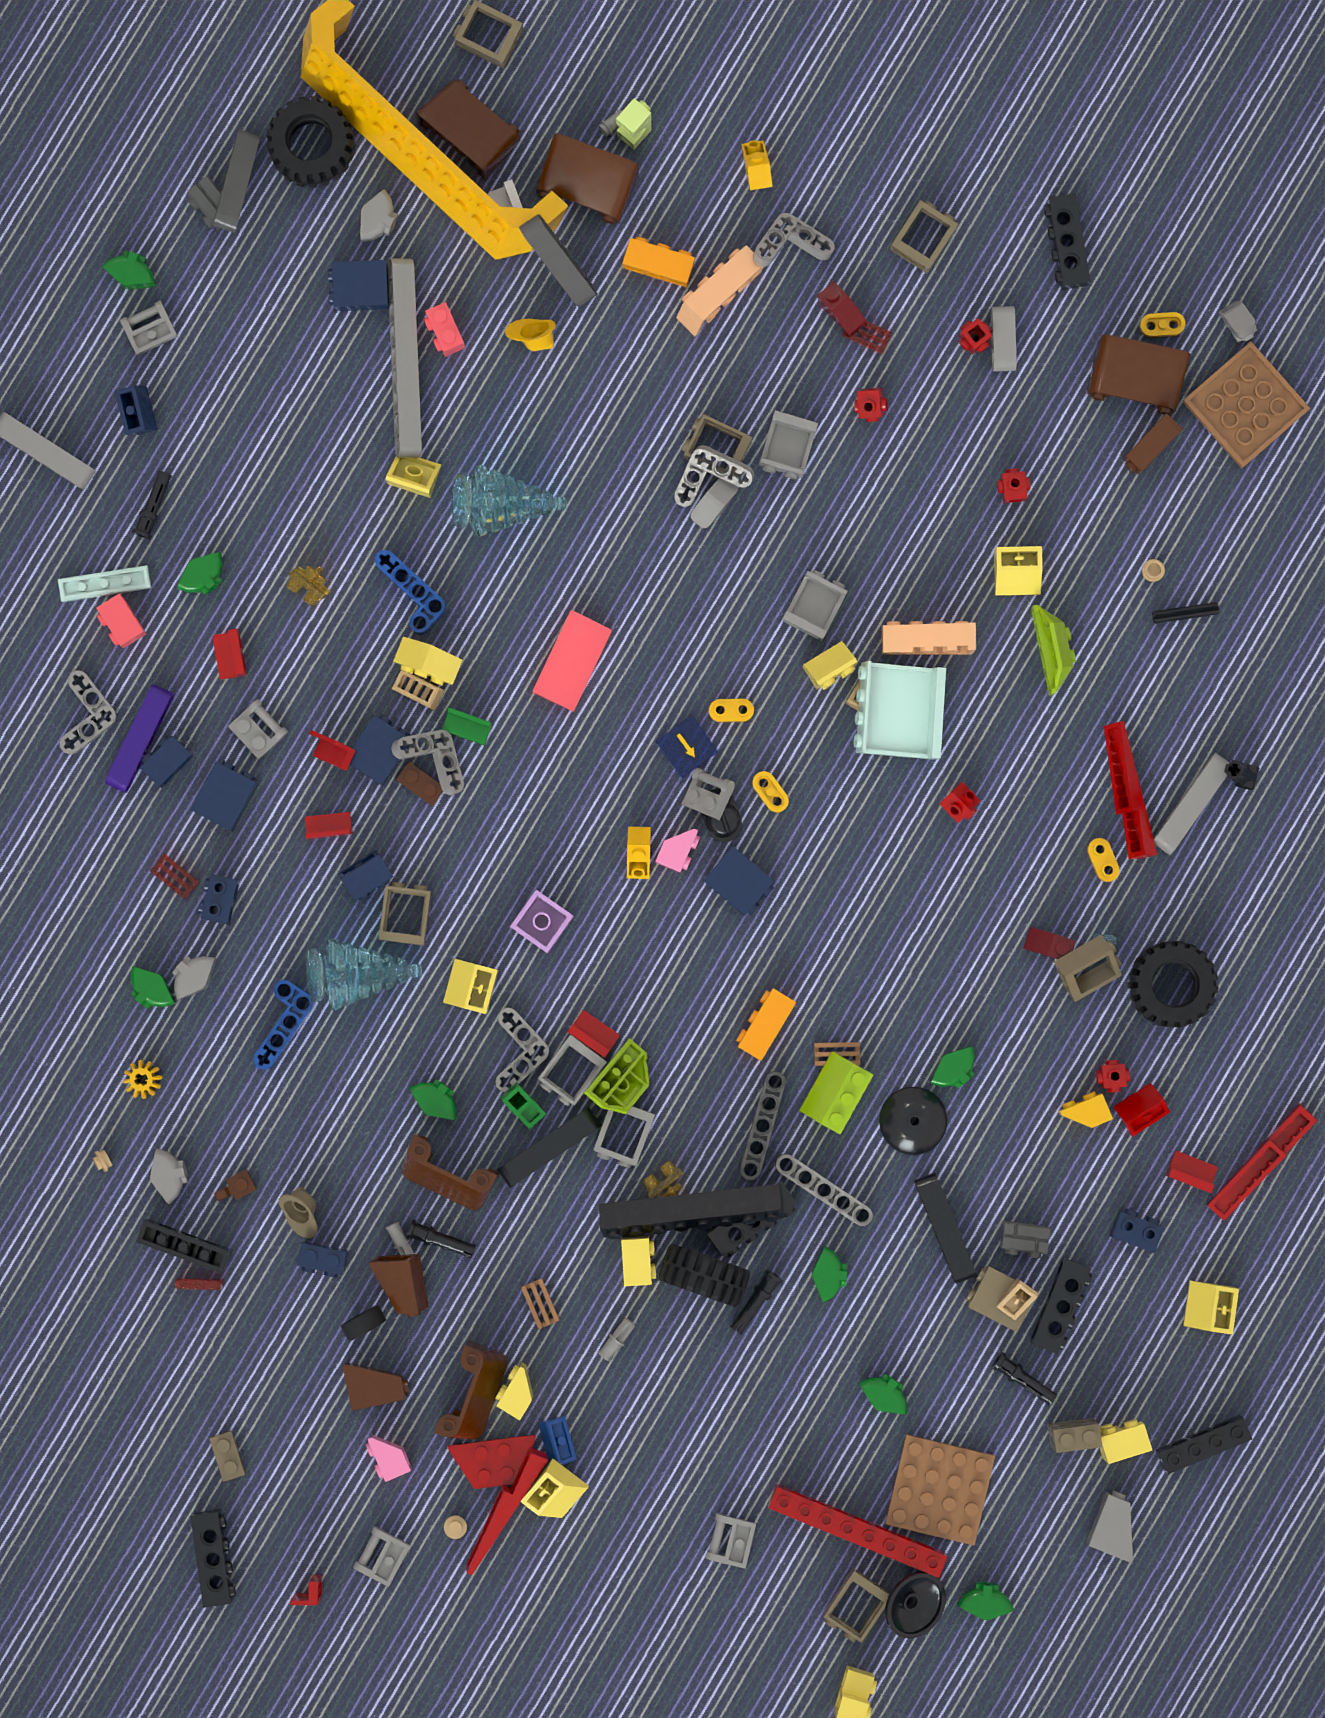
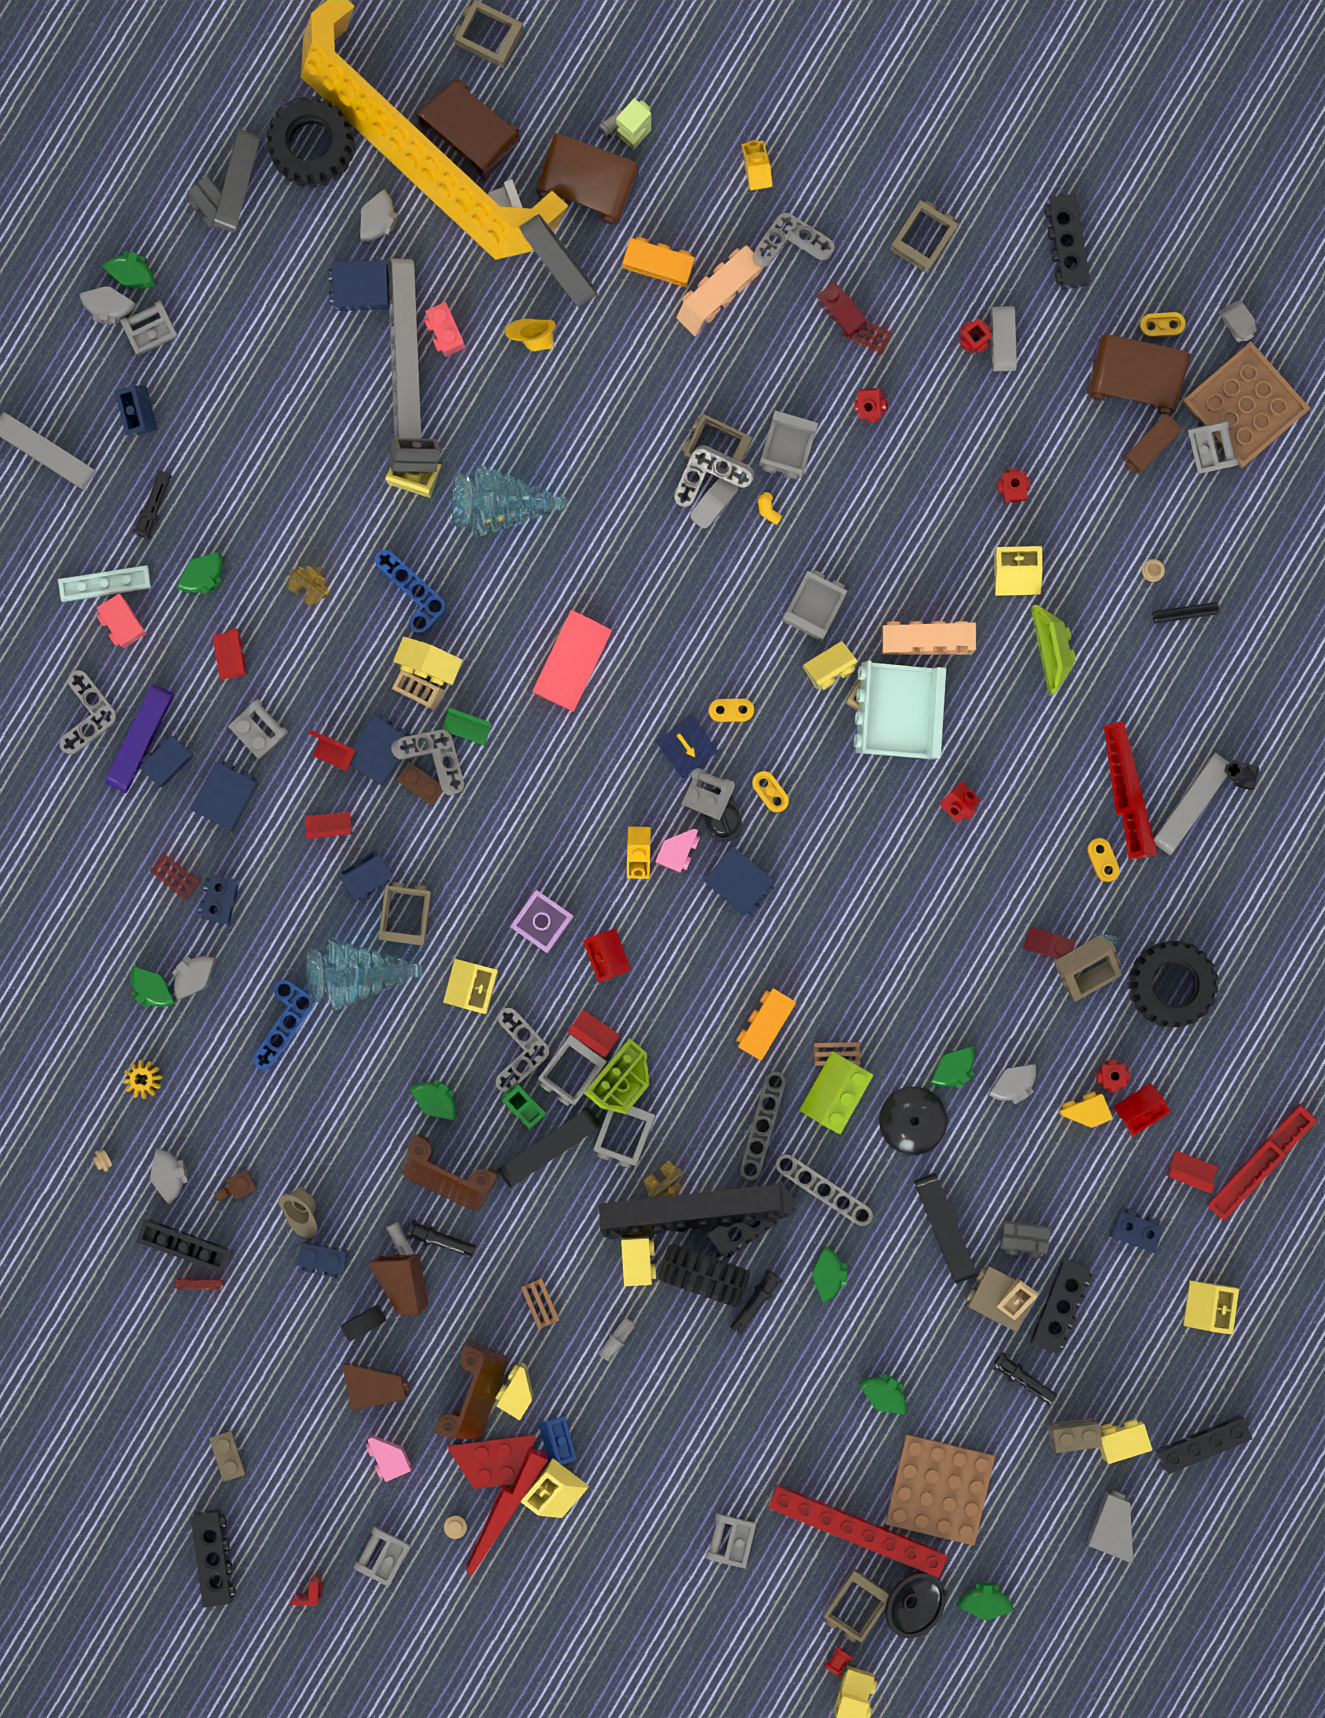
(106, 305): none -> light grey piece
(414, 455): none -> dark grey brick
(606, 955): none -> red panel
(766, 510): none -> yellow arm
(838, 1661): none -> red bush
(1014, 1083): none -> light grey piece
(1206, 450): none -> light grey plate

